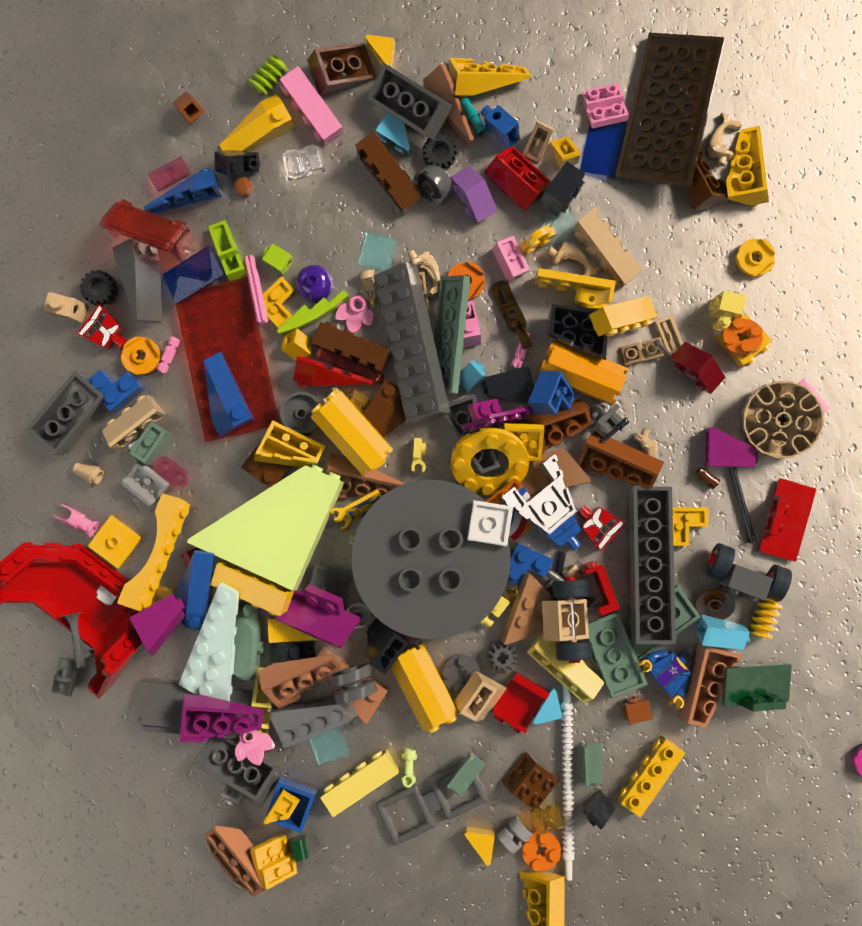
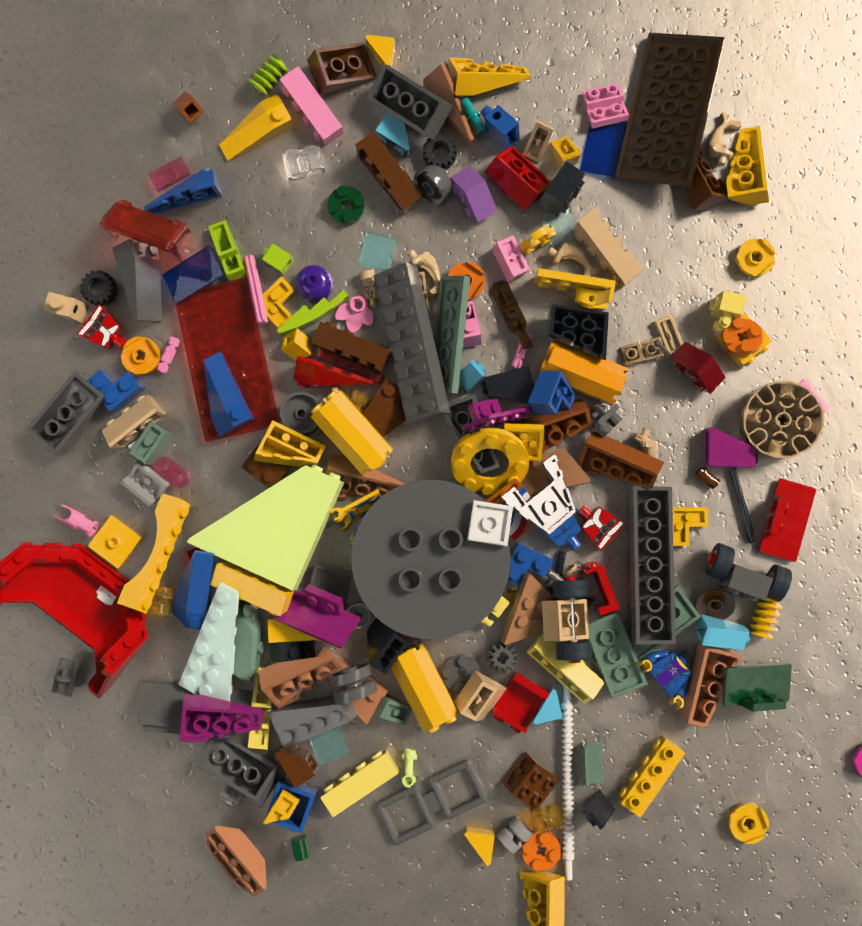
(79, 655): dark grey piece -> none
(90, 473): tan cone -> none
(158, 622): magenta slope -> none
(236, 162): black slope -> none
(243, 187): dark orange tile -> none
(254, 748): bright pink plate -> none
(273, 861): yellow slope -> none
(297, 764): none -> reddish brown slope
(344, 194): none -> dark green plate
(393, 710): none -> sand green slope
(419, 448): light yellow plate -> none
(465, 773): sand green panel -> none
(619, 426): black piece -> none
(623, 317): yellow brick -> none
(636, 710): dark orange brick -> none
(758, 827): none -> yellow plate

